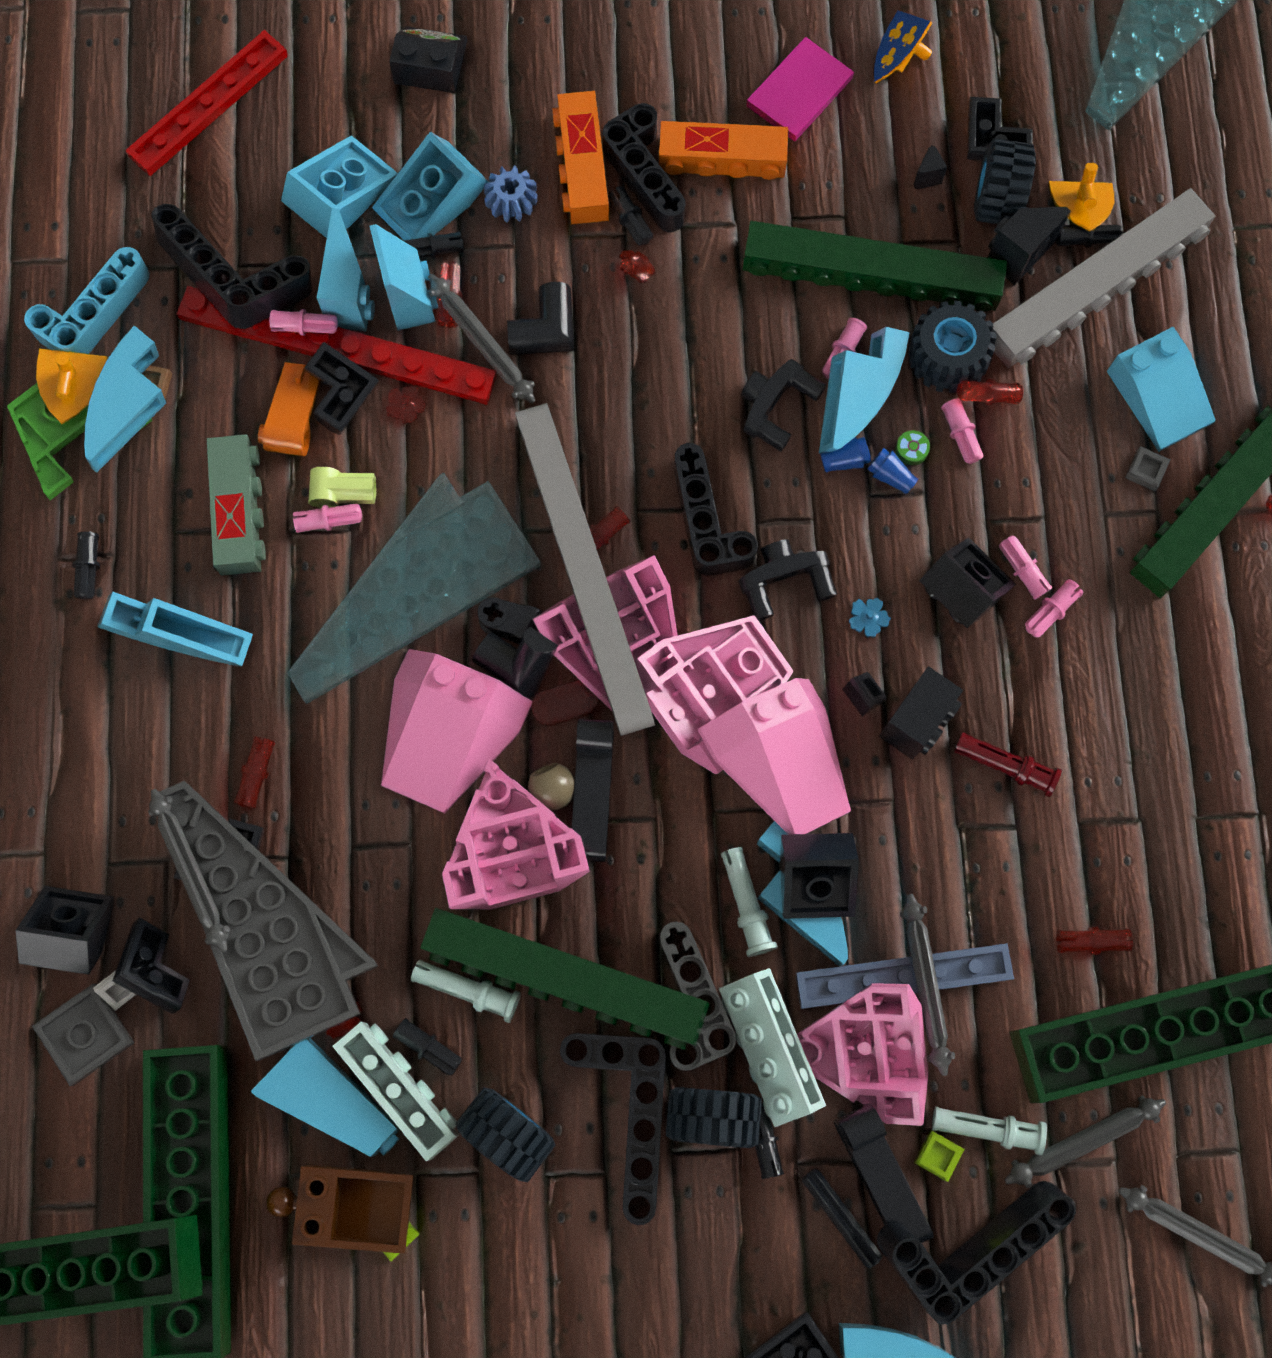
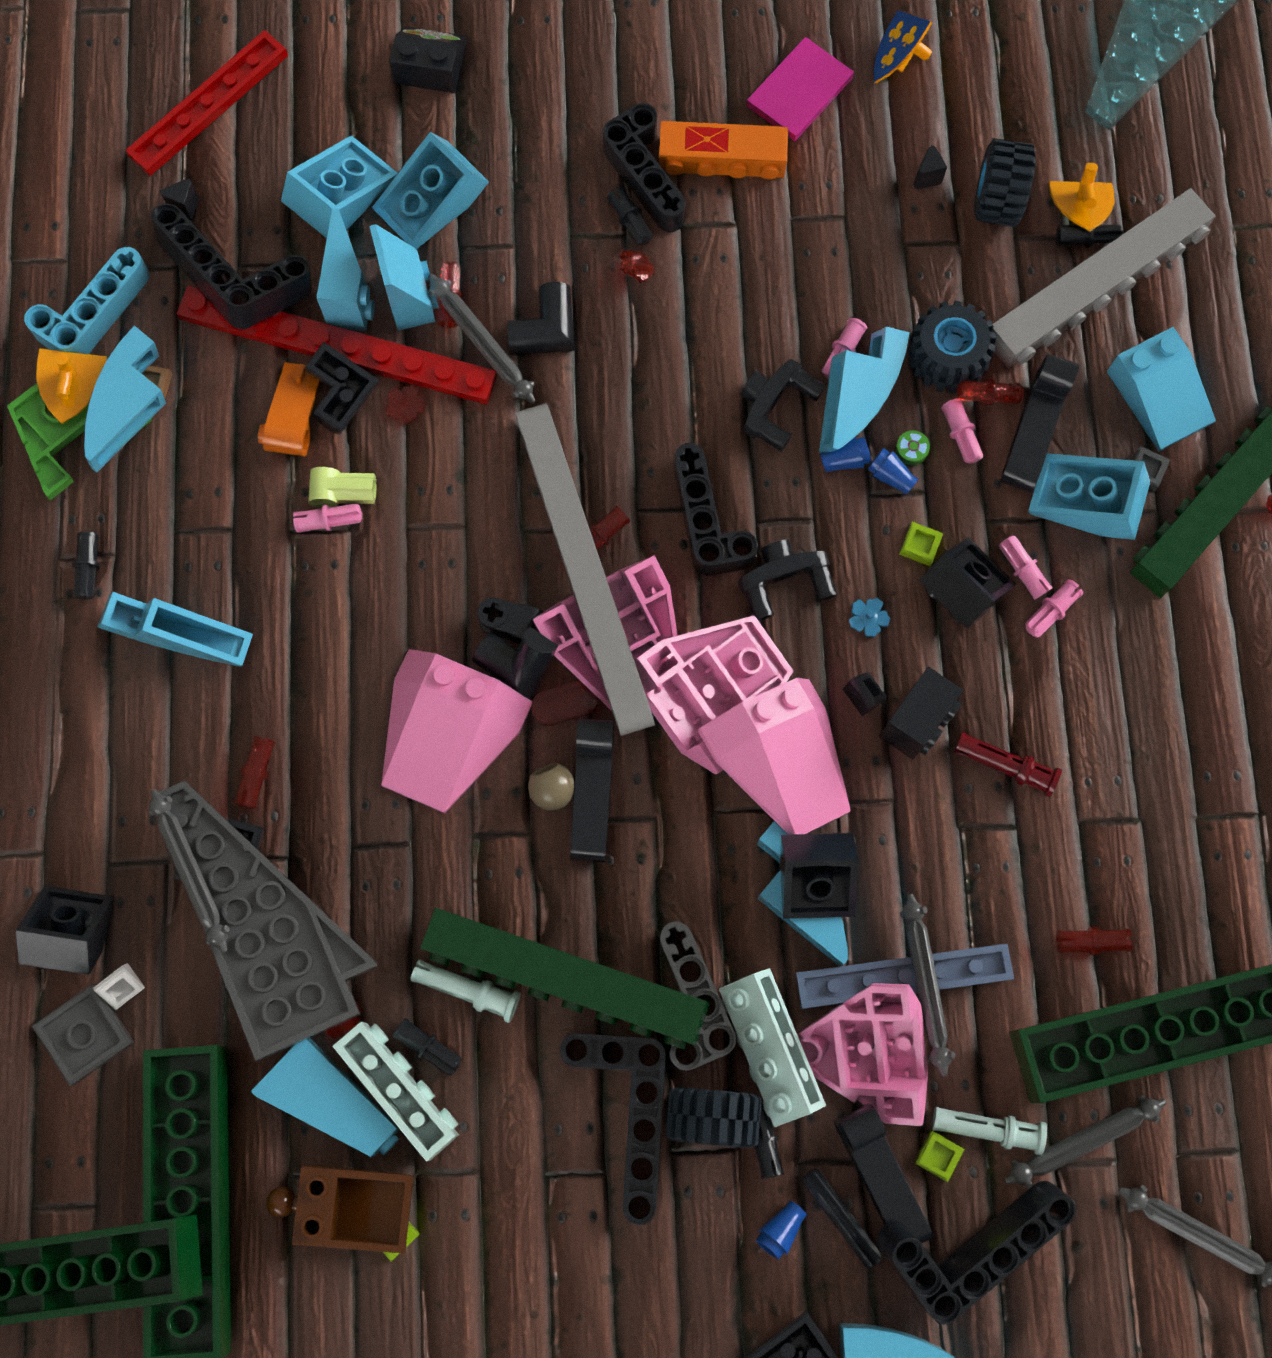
(142, 972): black brick -> none
(182, 196): none -> black slope
(234, 505): sand green brick -> none
(302, 322): bright pink axle -> none
(429, 571): clear light blue wing -> none
(437, 244): black axle -> none
(505, 1135): black wheel -> none
(510, 848): bright pink wedge -> none
(521, 192): medium blue gear -> none
(583, 157): orange brick -> none
(751, 917): light aqua pin -> none
(780, 1231): none -> blue cone
(874, 266): dark green brick -> none
(921, 543): none -> lime tile
(985, 124): black brick -> none
(1026, 238): black slope -> none
(1038, 422): none -> black beam
(1092, 494): none -> medium azure slope

